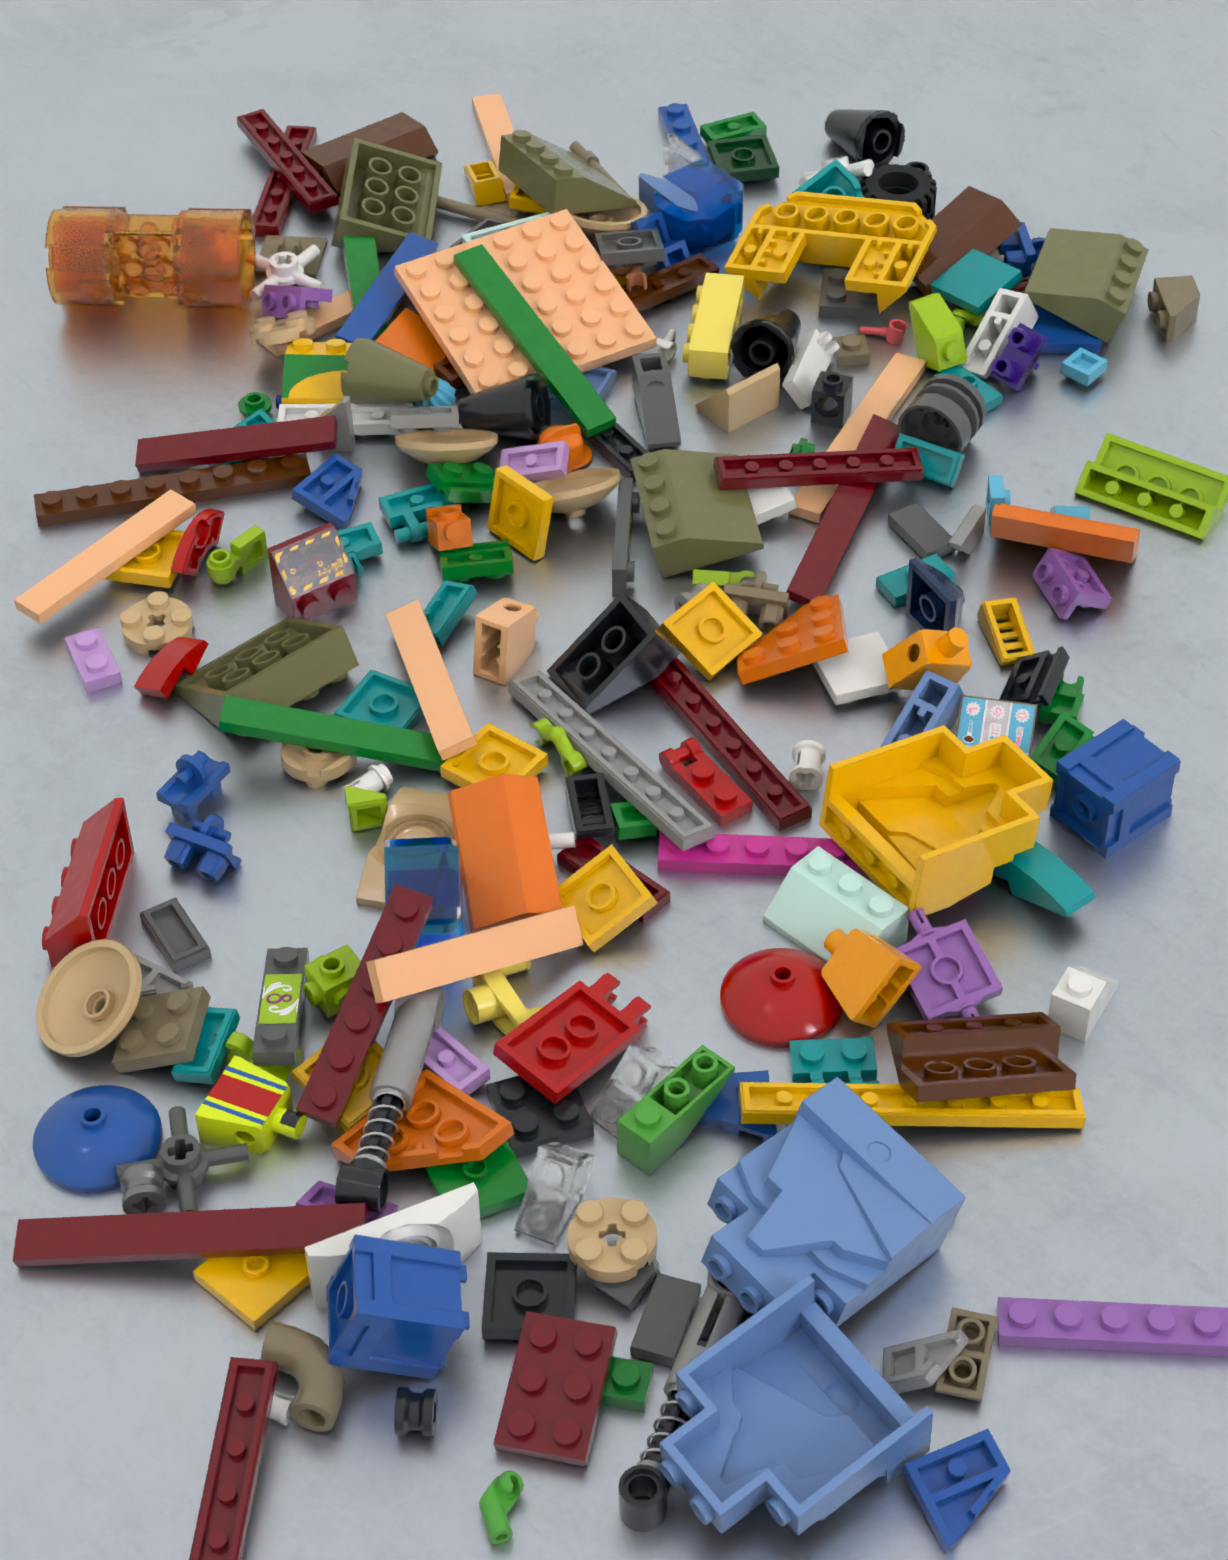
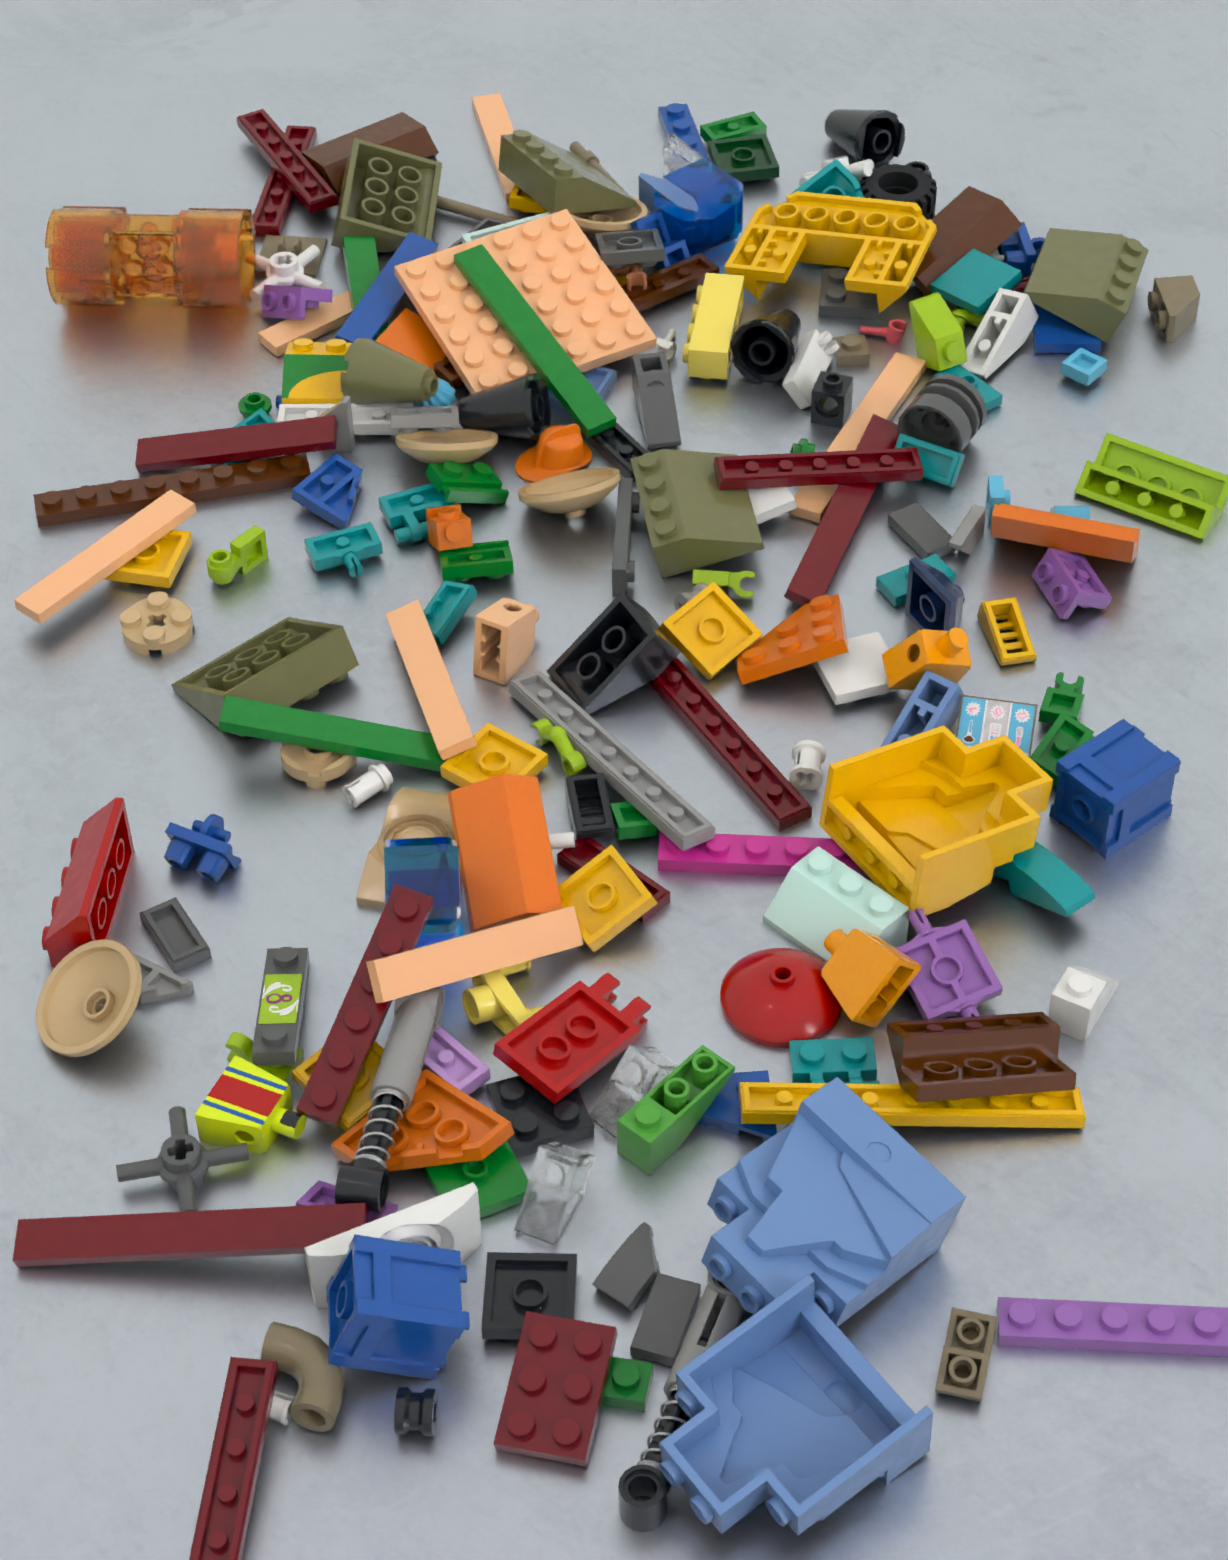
(85, 1153): blue dish -> none
(93, 660): lavender plate -> none
(143, 1189): flat silver wheel -> none
(162, 1030): dark tan plate -> none
(165, 668): red slope -> none
(195, 779): blue hips -> none
(197, 539): red tile -> none
(211, 1048): teal plate -> none
(254, 1284): yellow plate -> none
(282, 330): tan plate -> none
(312, 573): slope -> none
(330, 978): lime brick -> none
(364, 808): lime slope -> none
(382, 701): teal tile -> none
(485, 183): yellow slope -> none
(497, 1503): bright green arm -> none
(520, 512): yellow plate -> none
(538, 460): lavender plate -> none
(606, 1217): tan plate -> none
(706, 782): red plate -> none
(743, 400): tan slope -> none
(760, 599): dark tan hips -> none
(921, 1361): light grey tile -> none
(957, 1484): blue wing -> none
(1019, 356): dark purple hips -> none
(1036, 677): black plate -> none

